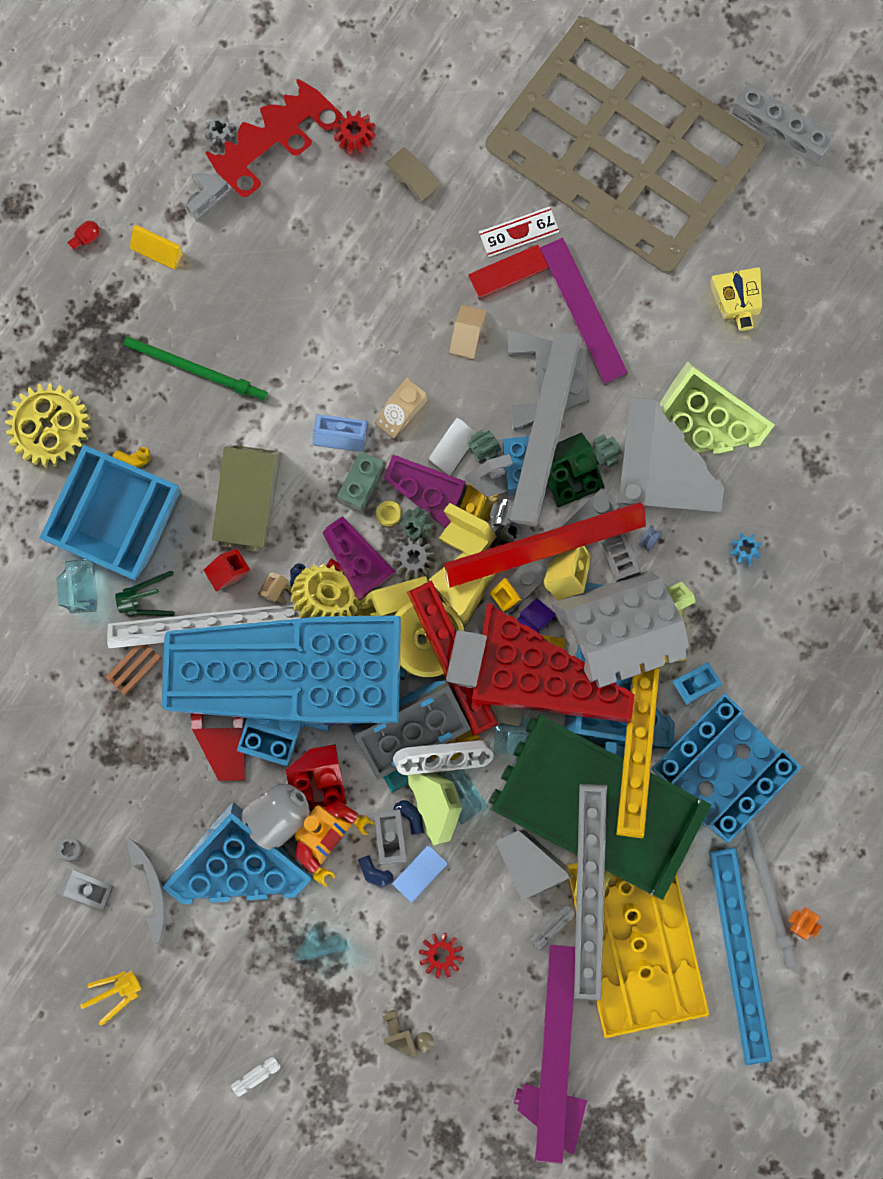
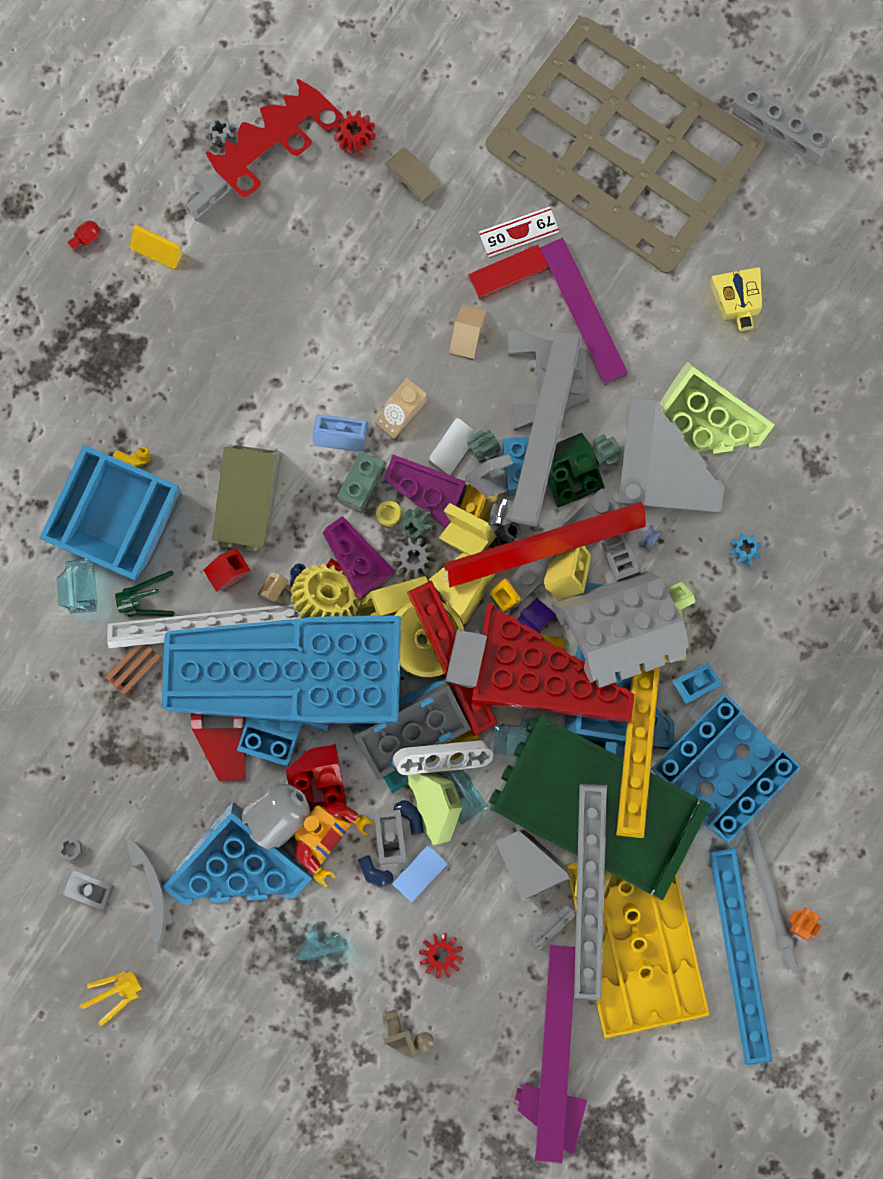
(28, 413): light yellow gear -> none
(240, 386): green bar -> none
(255, 1076): white axle -> none

